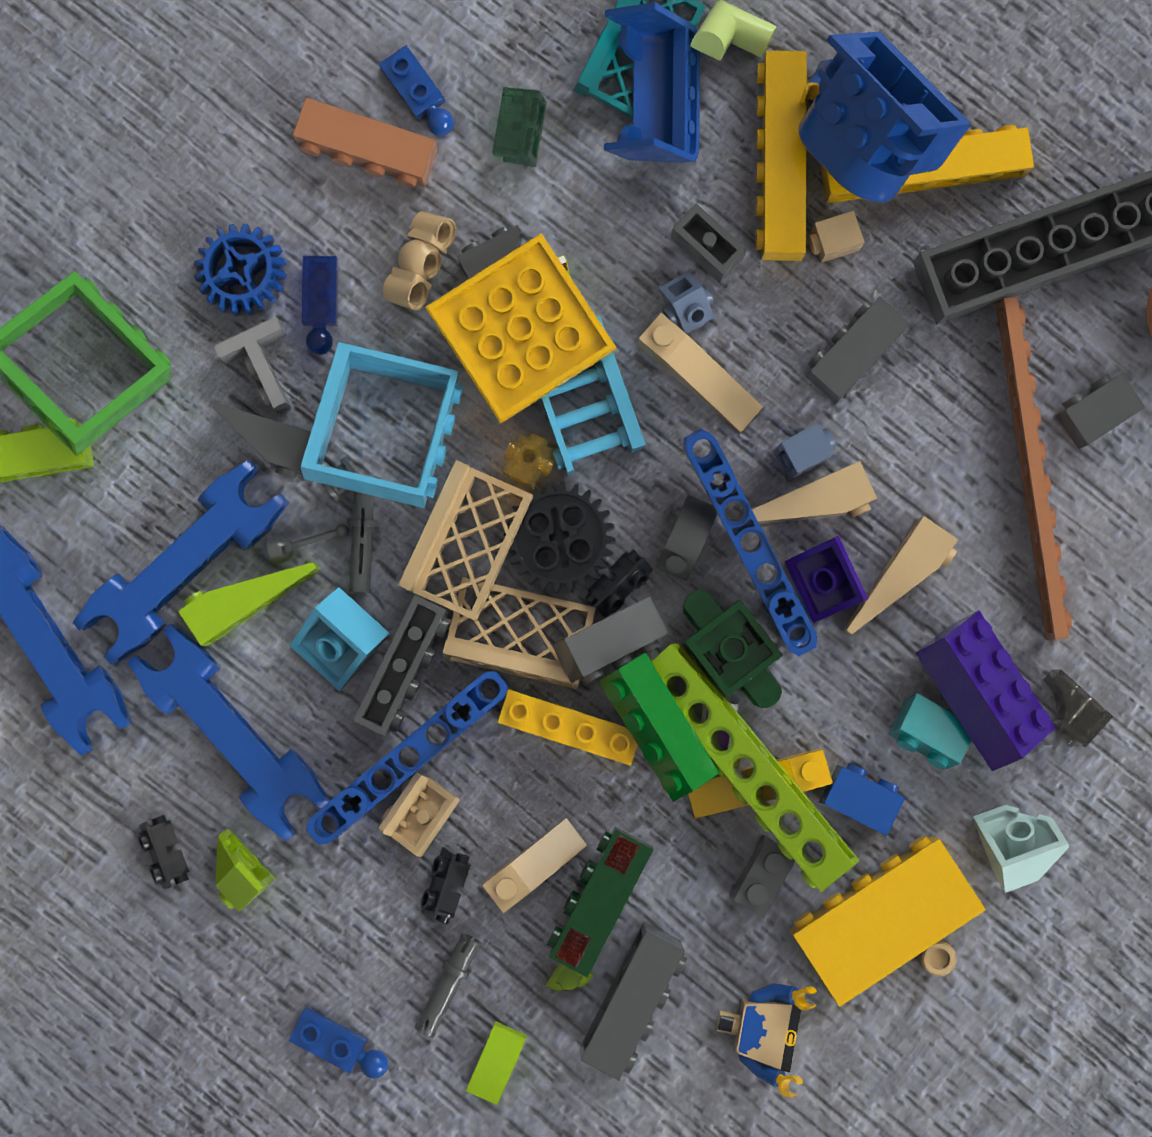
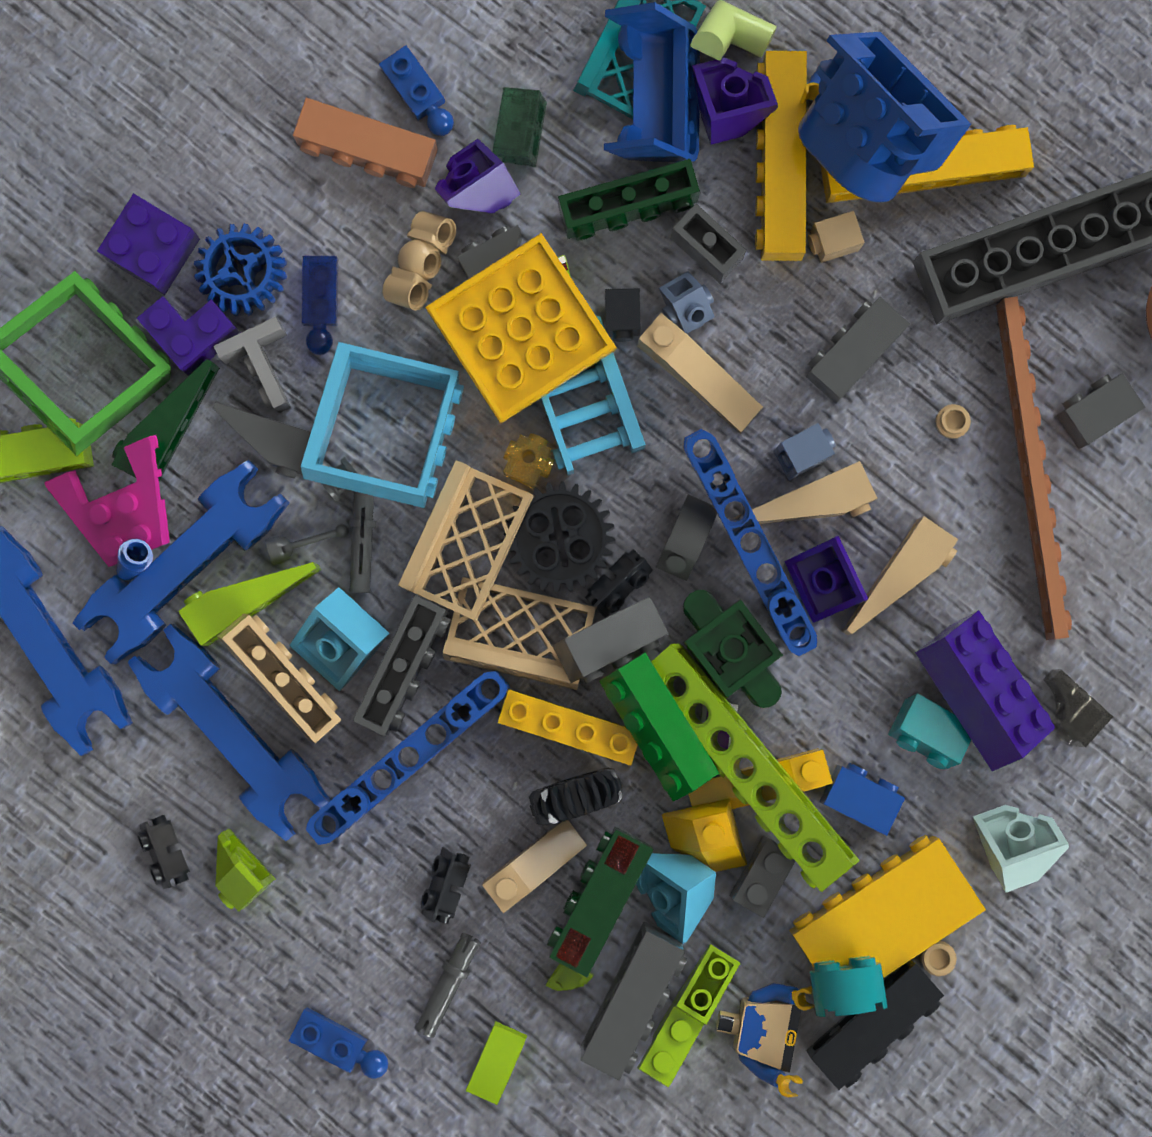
(123, 514): none -> dark pink wing
(133, 558): none -> blue cone
(148, 244): none -> dark purple brick
(169, 419): none -> dark green slope
(188, 340): none -> dark purple brick
(279, 677): none -> tan brick
(418, 813): tan bracket -> none
(477, 181): none -> dark purple slope
(575, 796): none -> black gear
(622, 313): none -> black brick
(629, 199): none -> dark green brick
(679, 891): none -> medium azure slope
(687, 1015): none -> lime slope
(706, 834): none -> yellow slope
(731, 99): none -> dark purple slope
(849, 987): none -> teal brick
(865, 1036): none -> black brick
(953, 421): none -> tan plate

